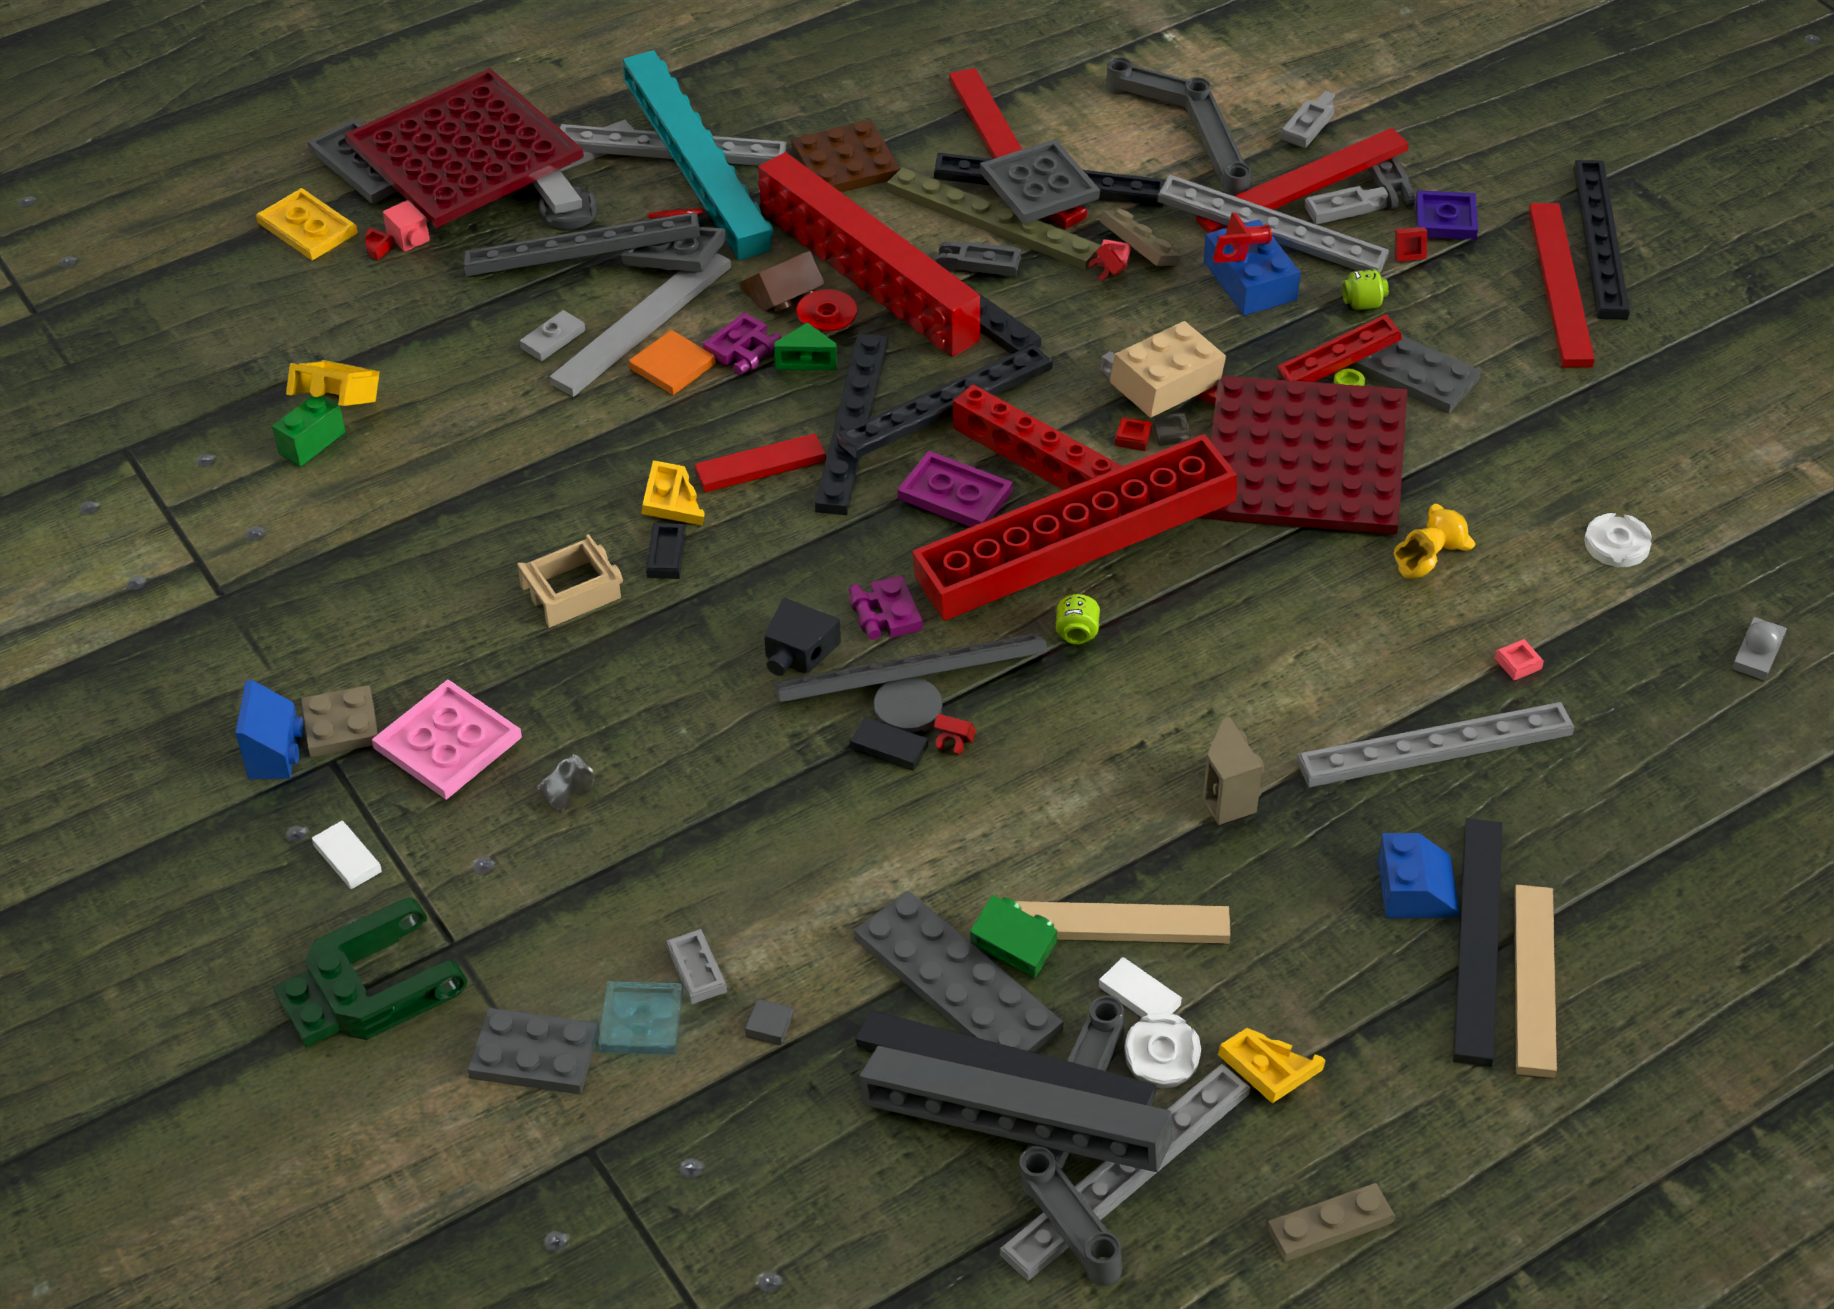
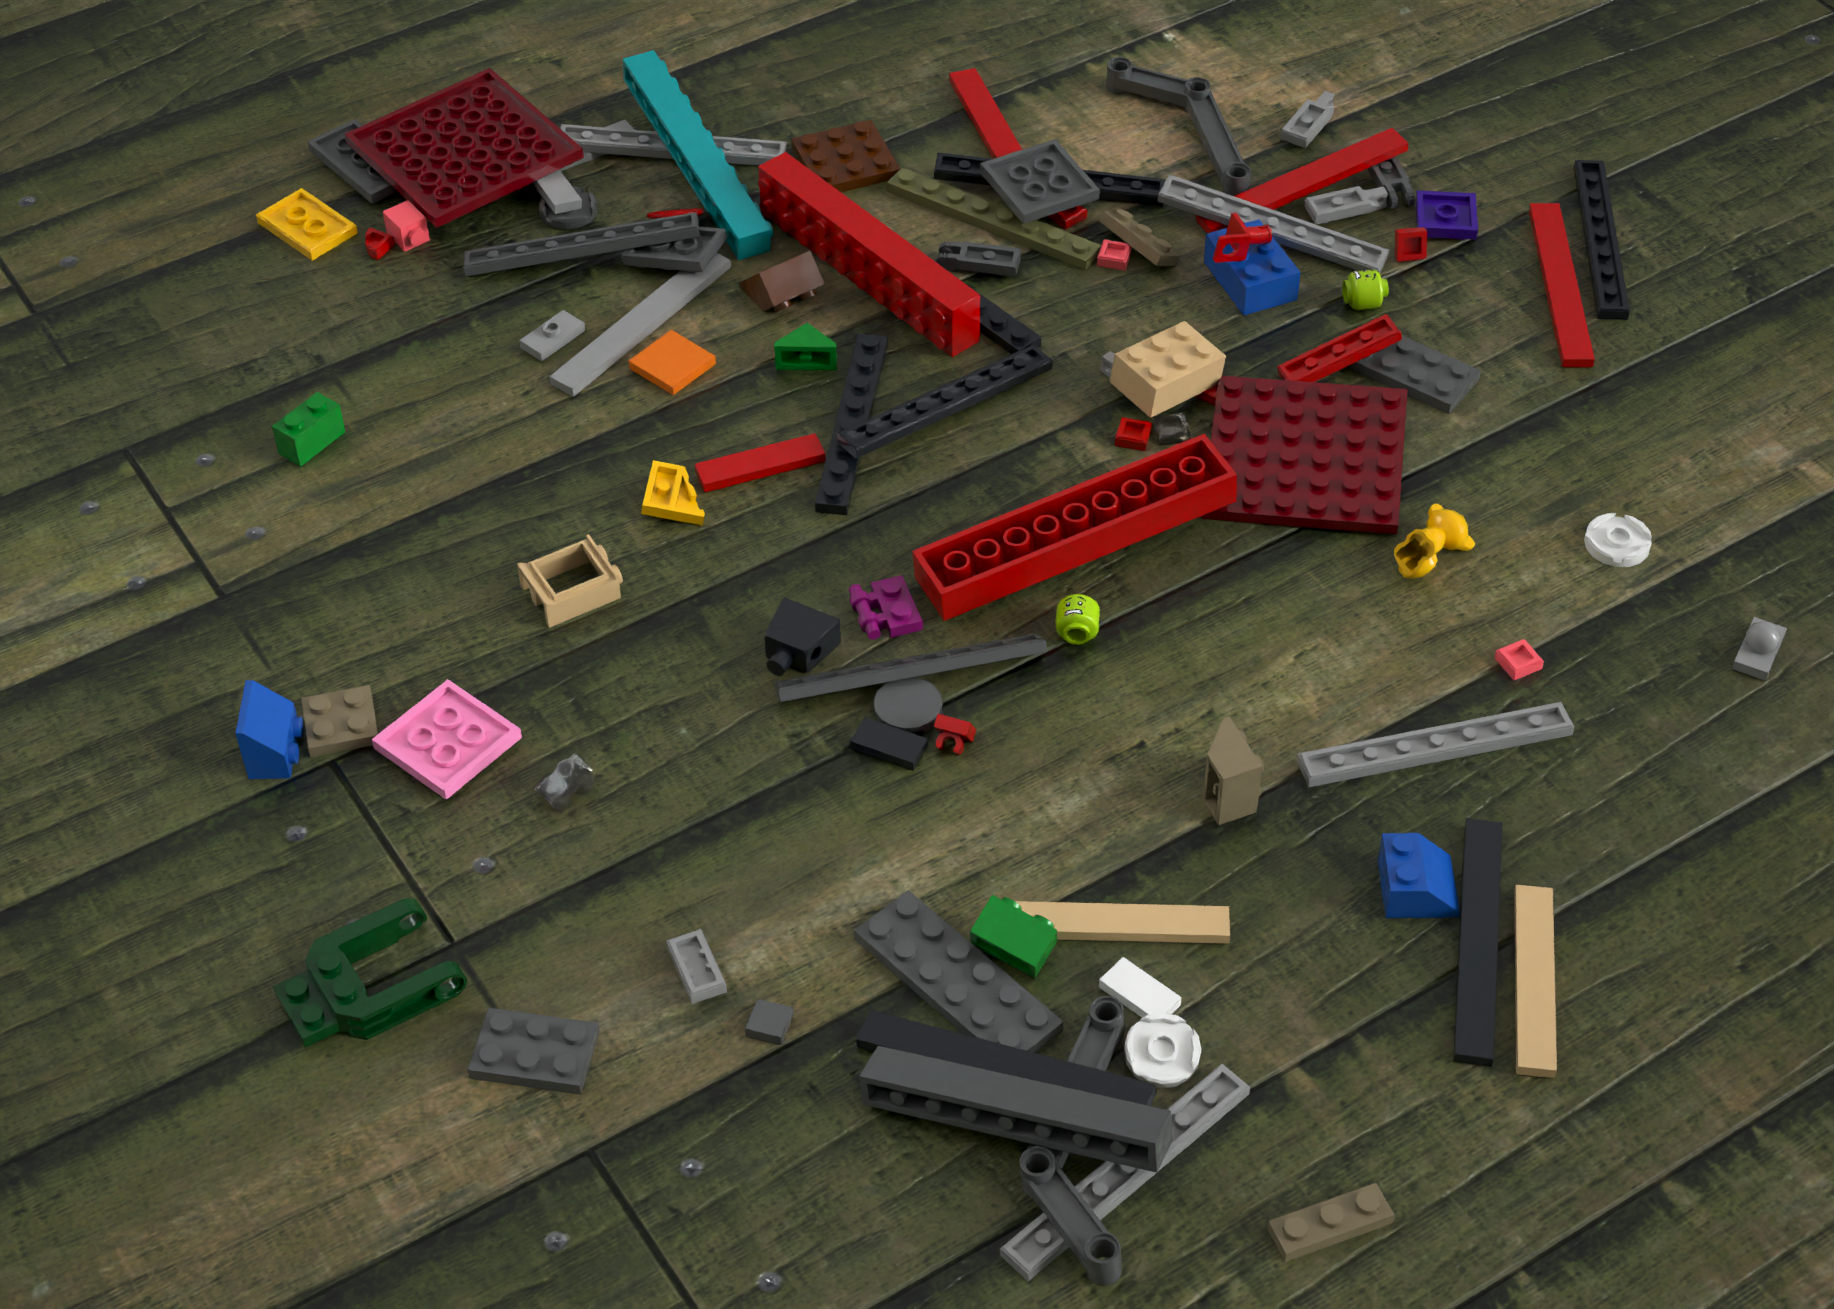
(346, 854): white tile -> none
(351, 383): yellow window -> none
(641, 1017): clear light blue plate -> none
(666, 551): black tile -> none
(739, 336): magenta plate -> none
(827, 310): red dish -> none
(954, 490): magenta plate -> none
(1026, 440): red brick -> none
(1110, 260): red tile -> none
(1268, 1063): yellow wing -> none
(1349, 377): lime tile -> none

